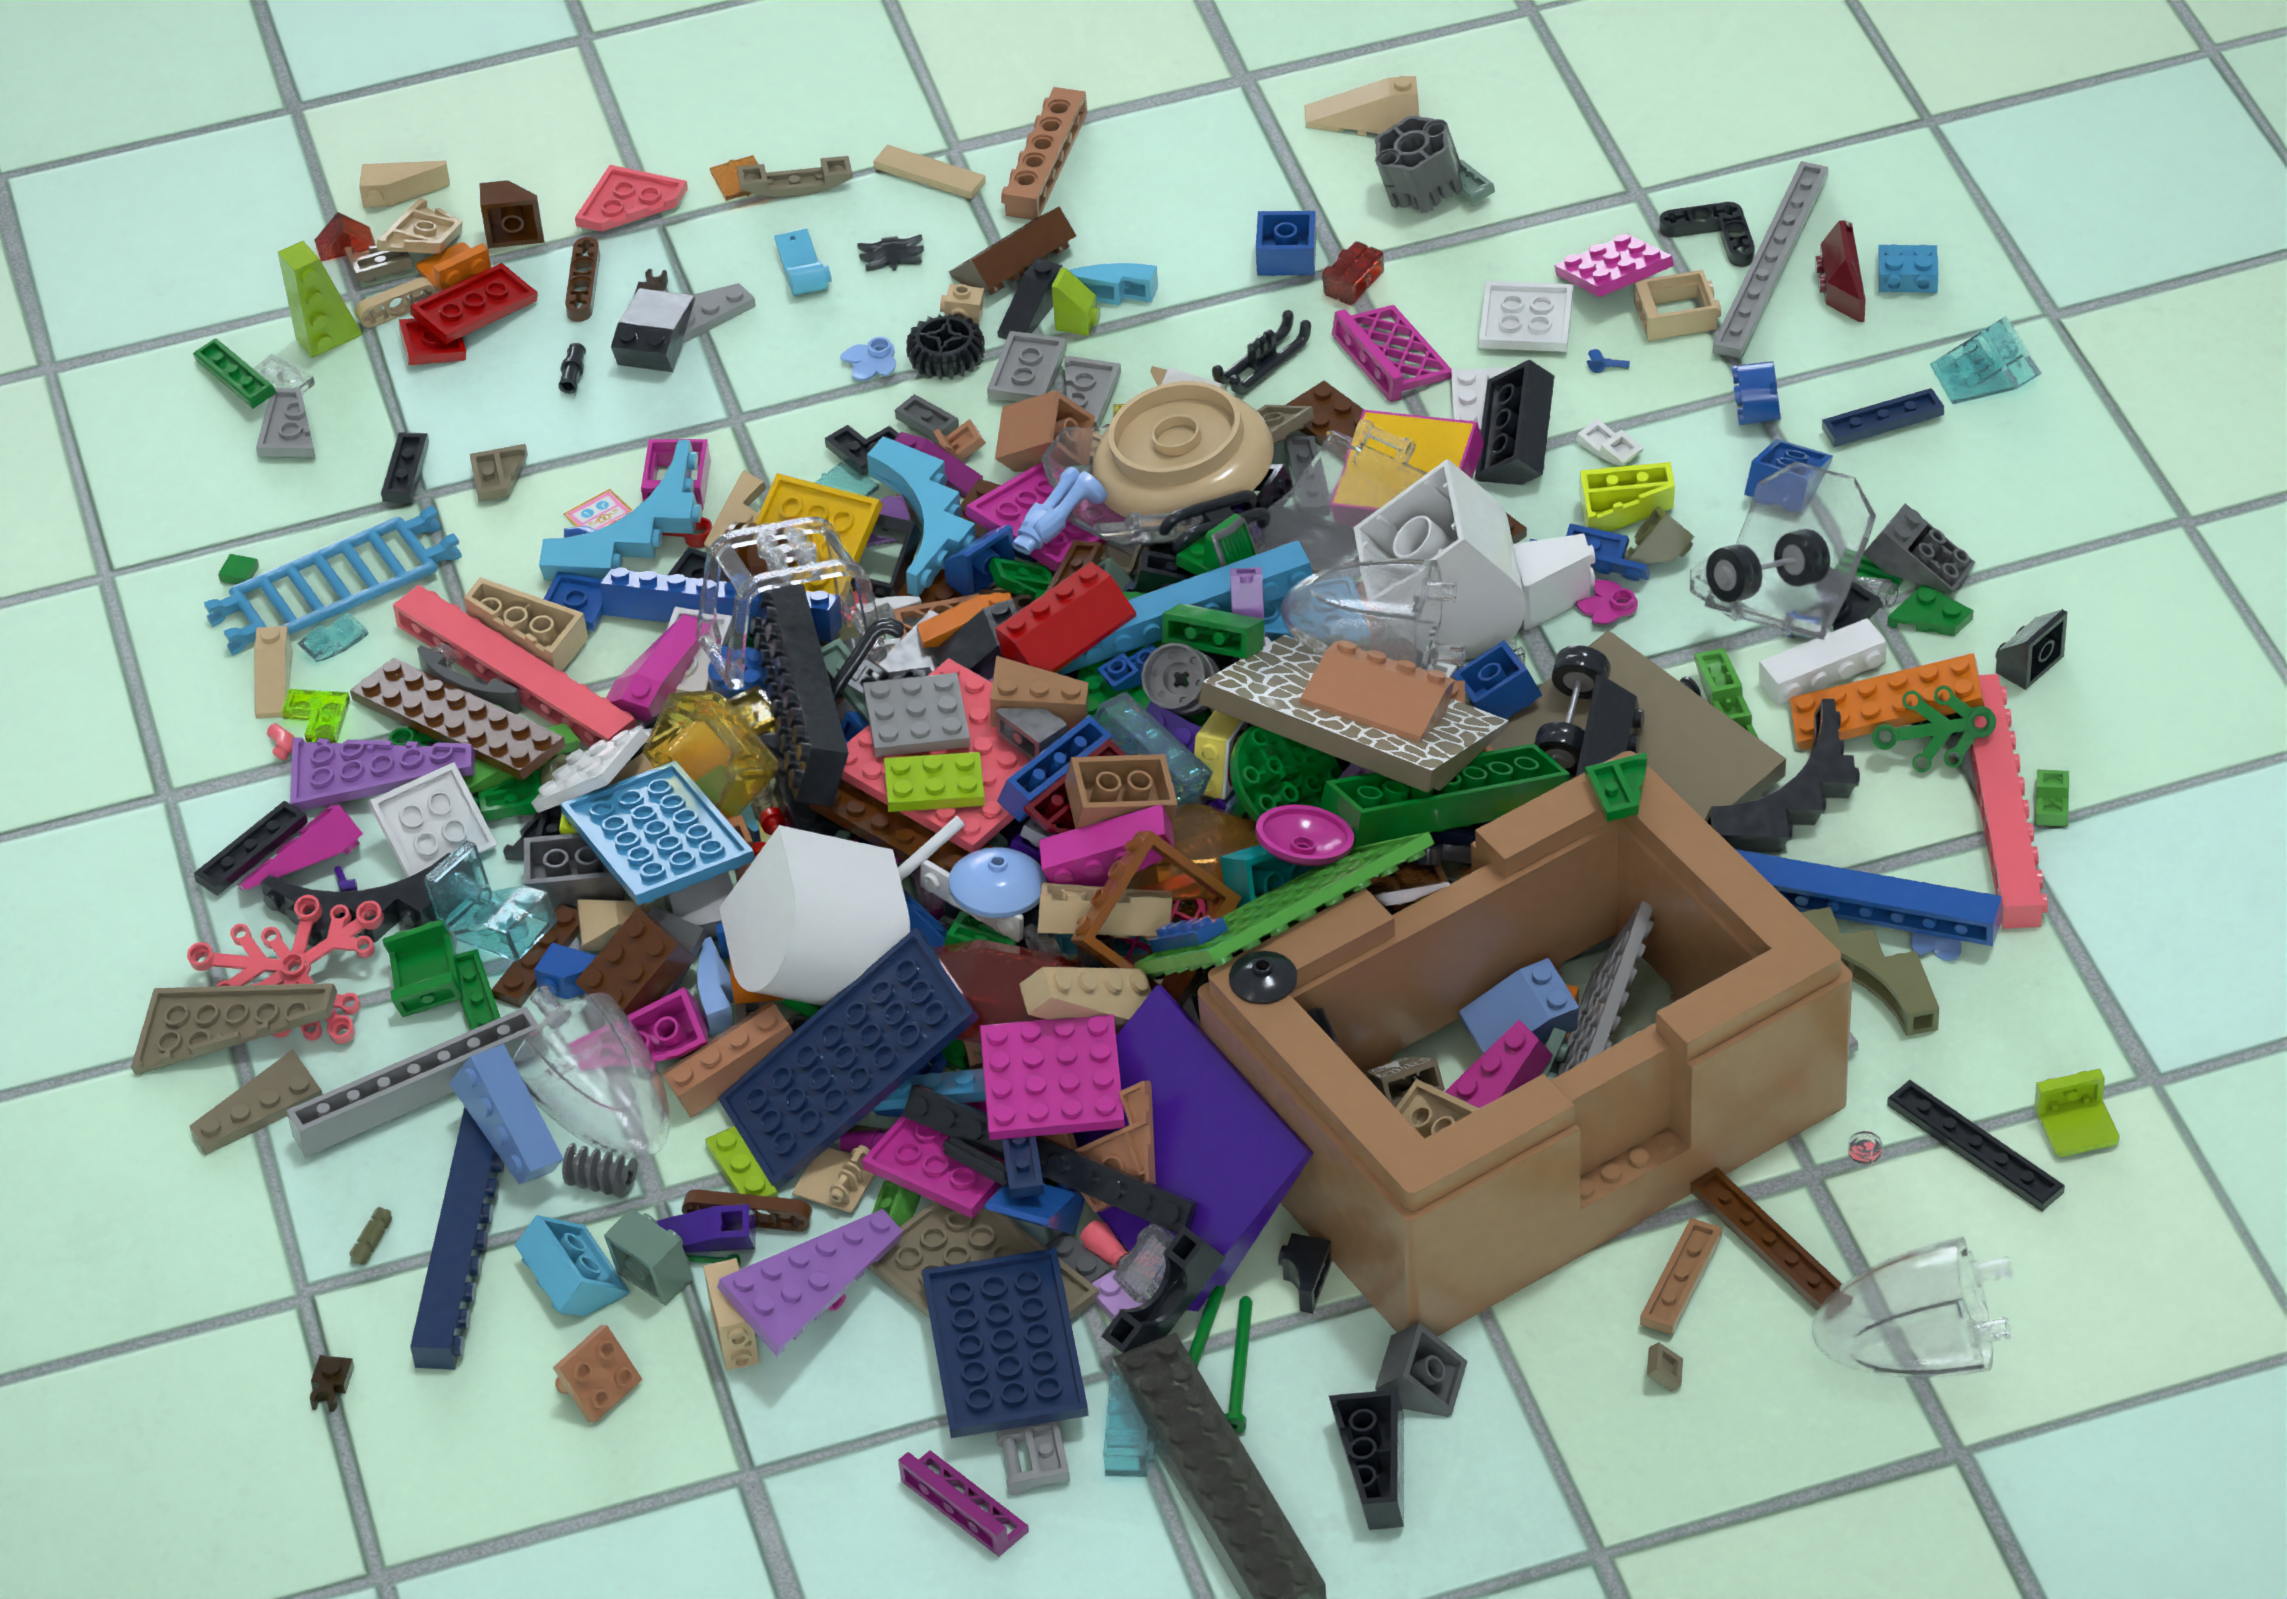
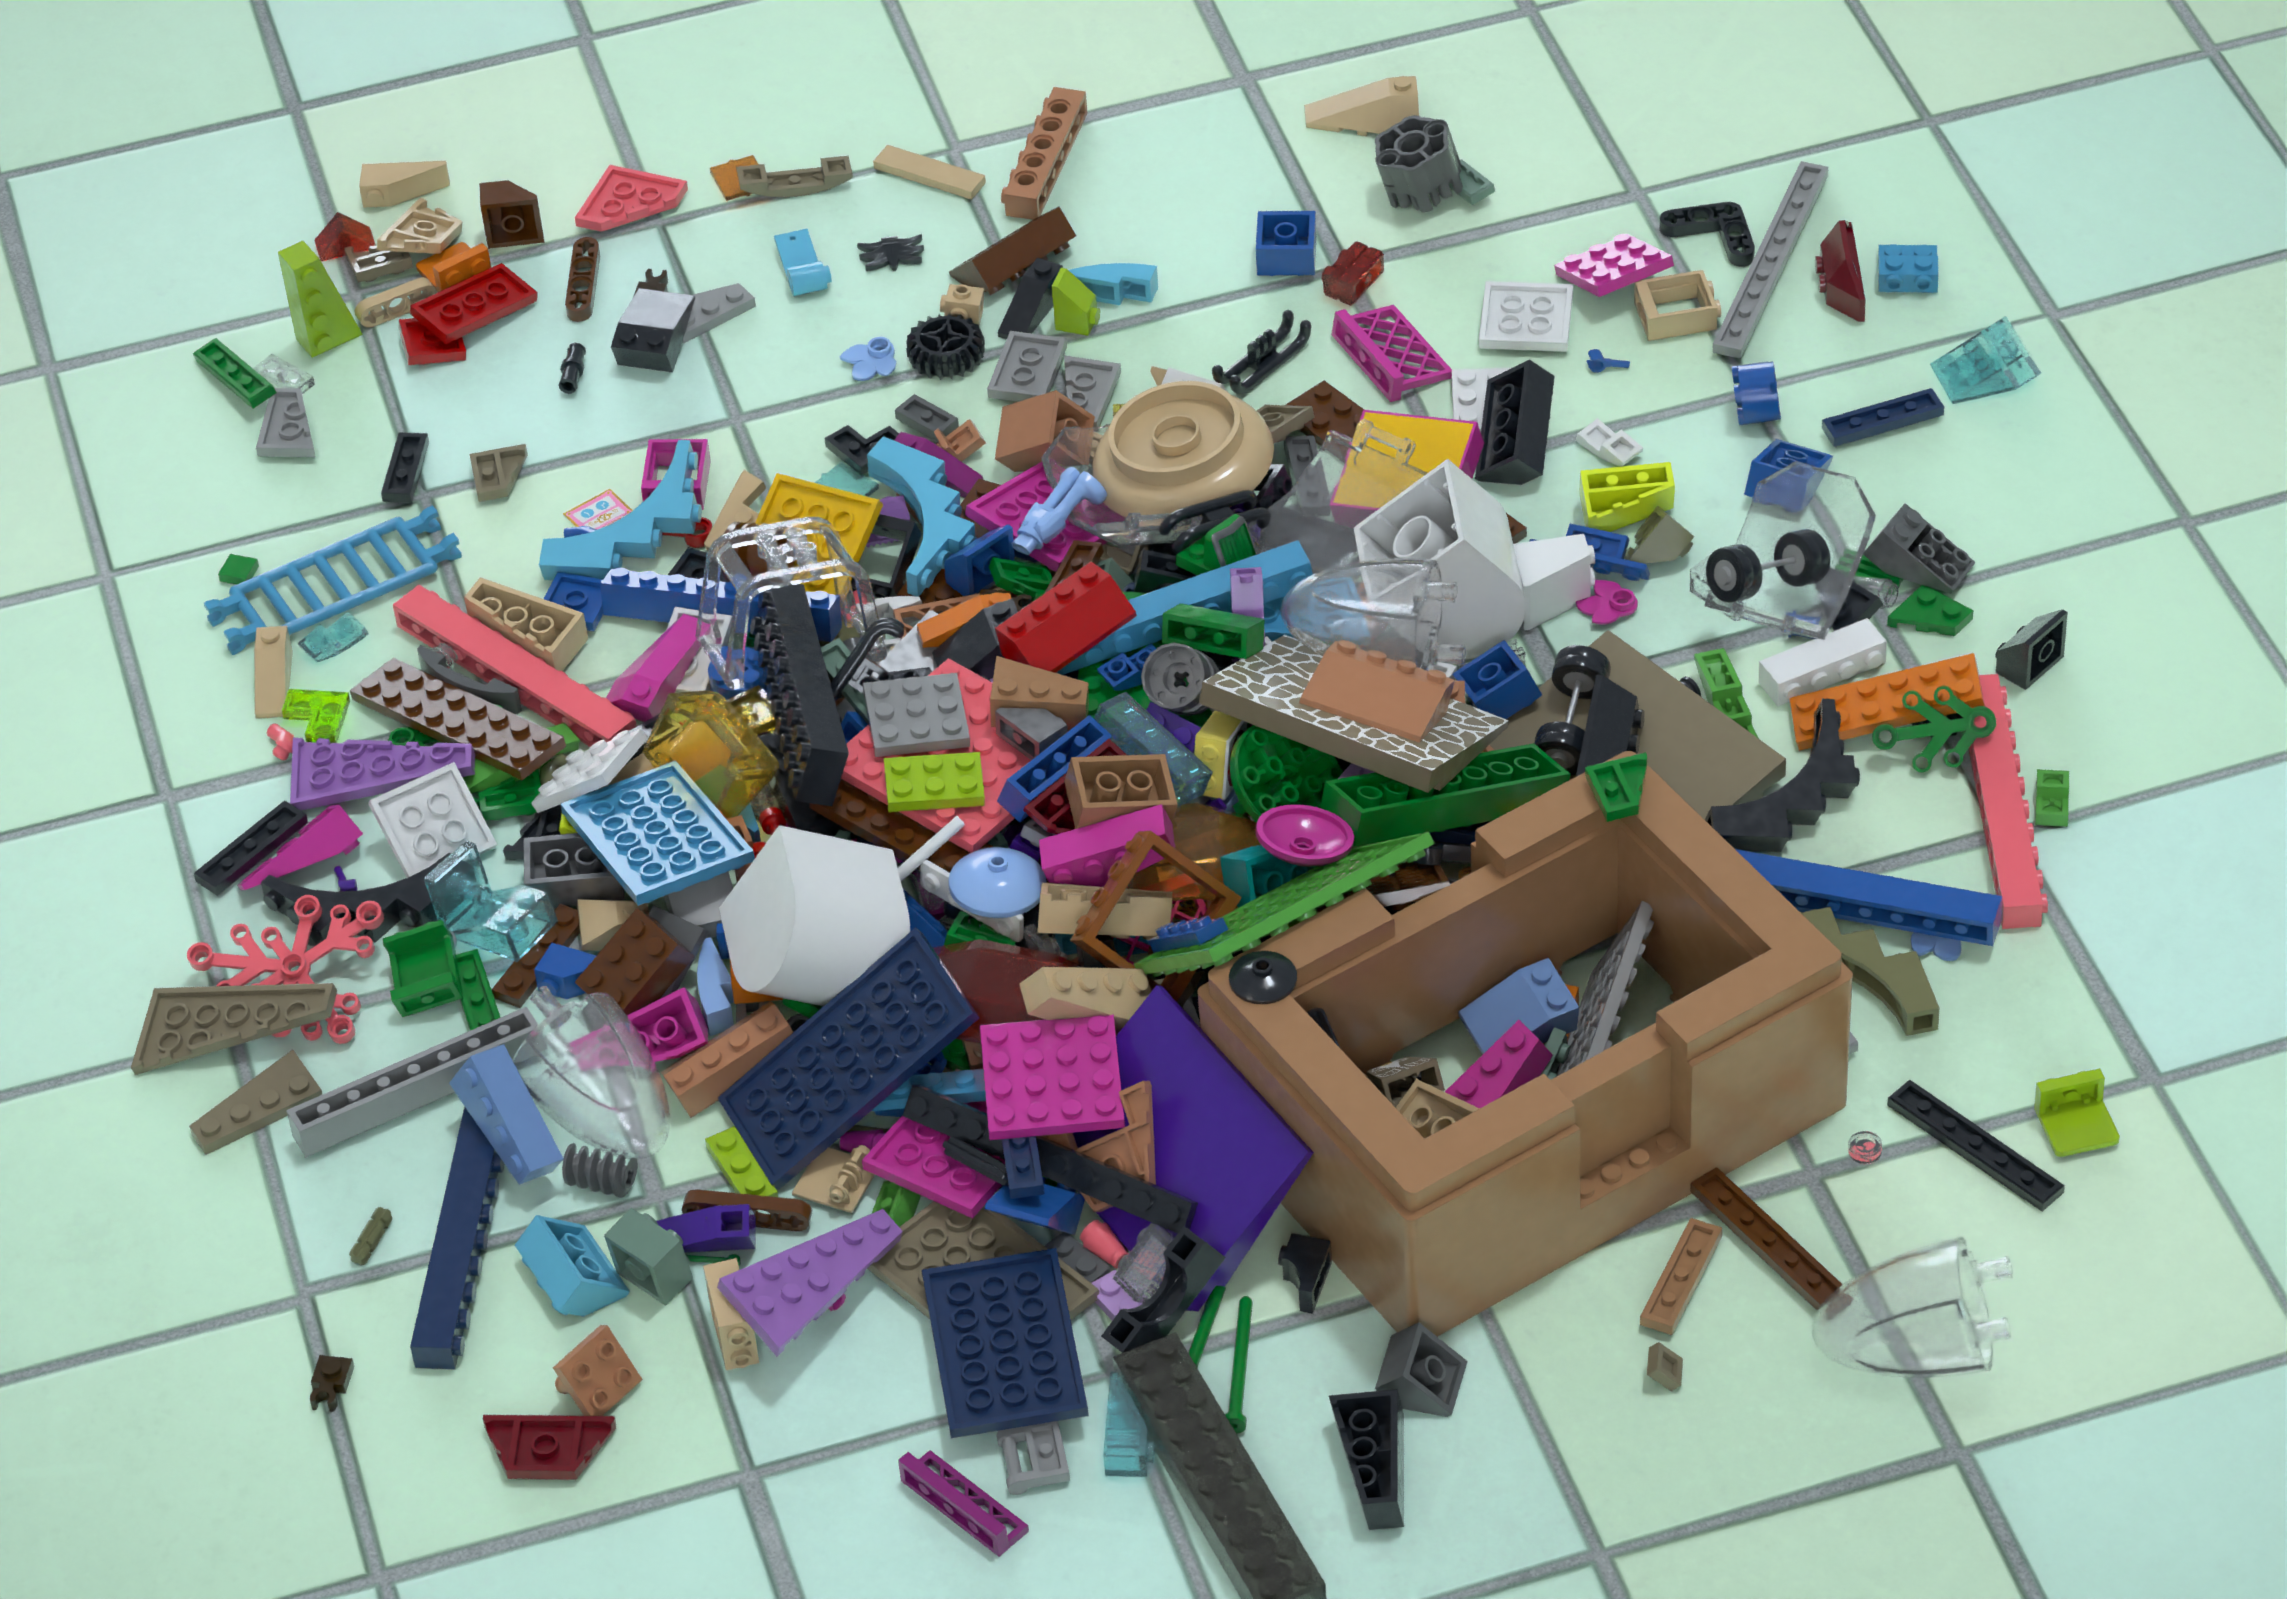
(547, 1444): none -> dark red wing

